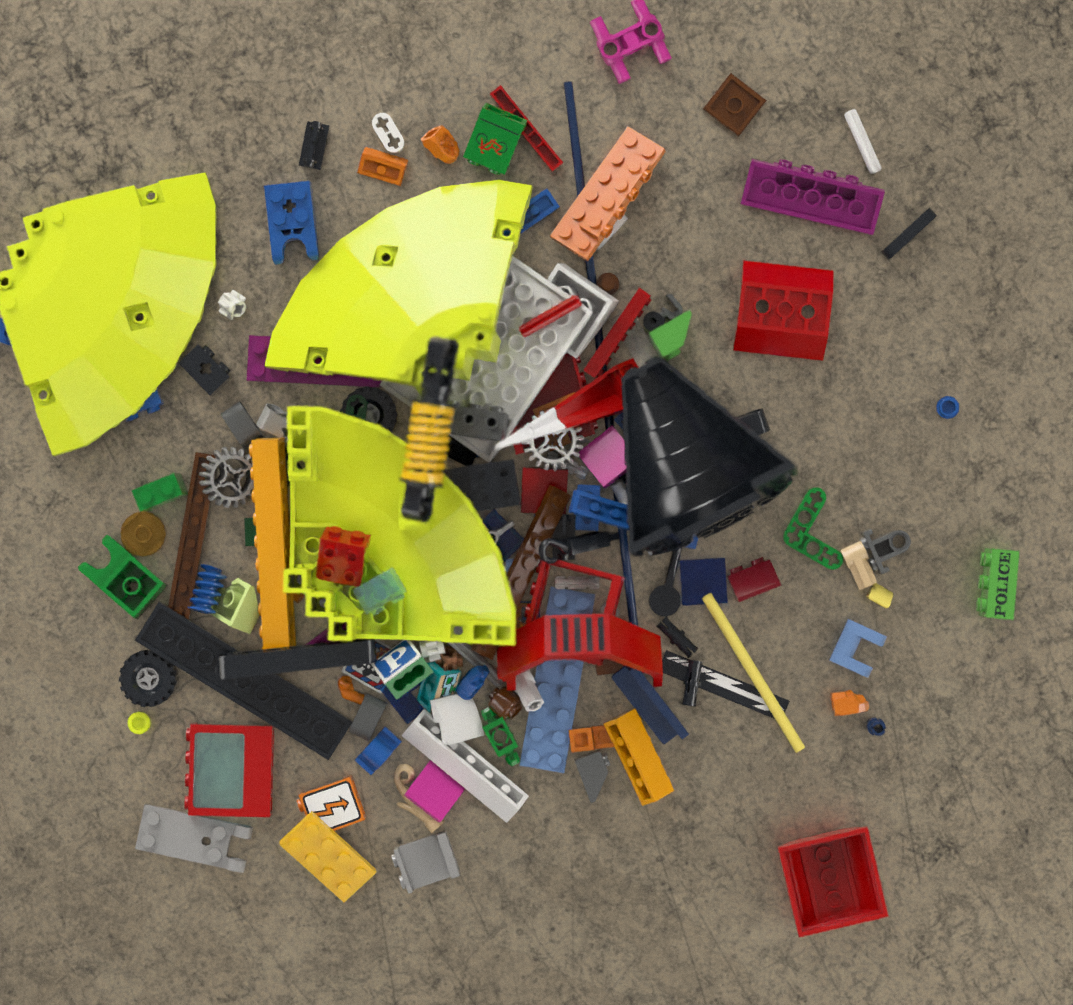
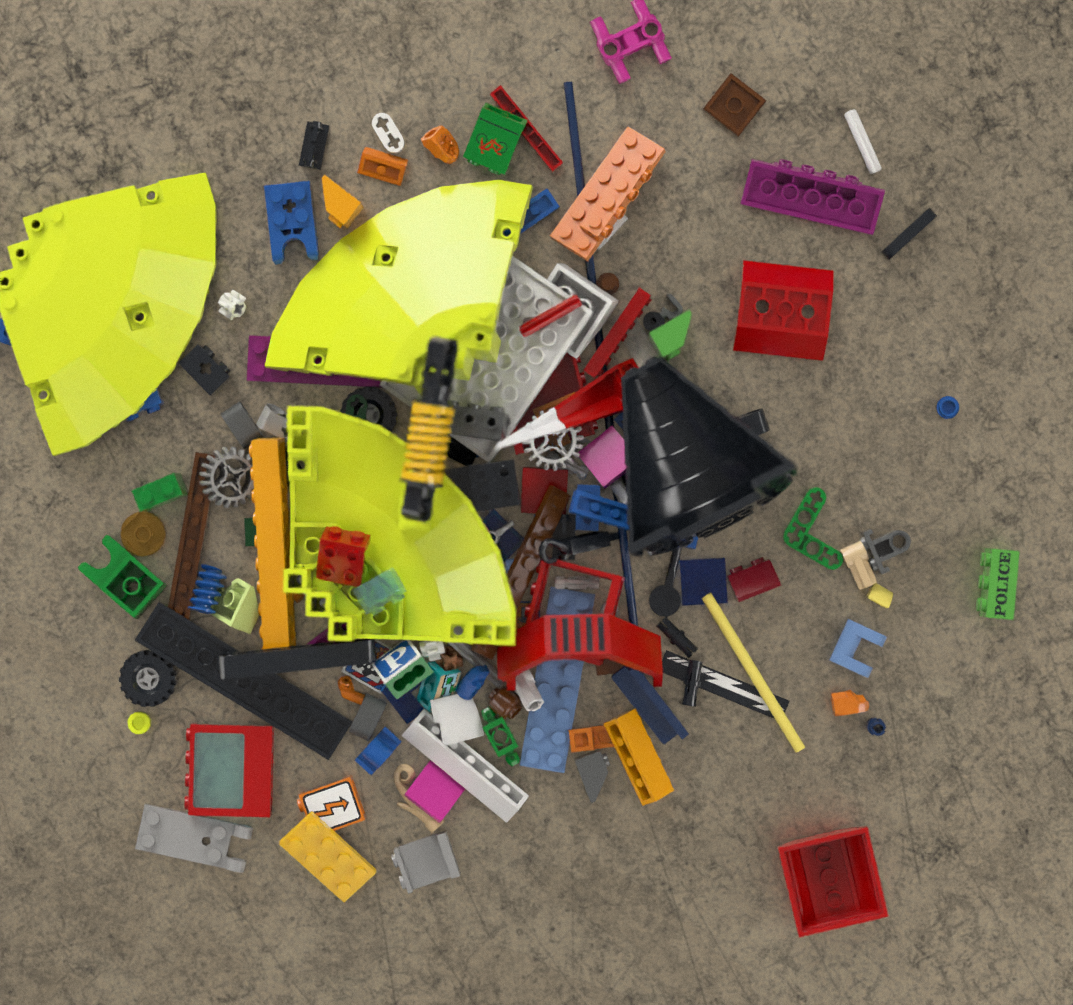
(340, 204): none -> light orange slope

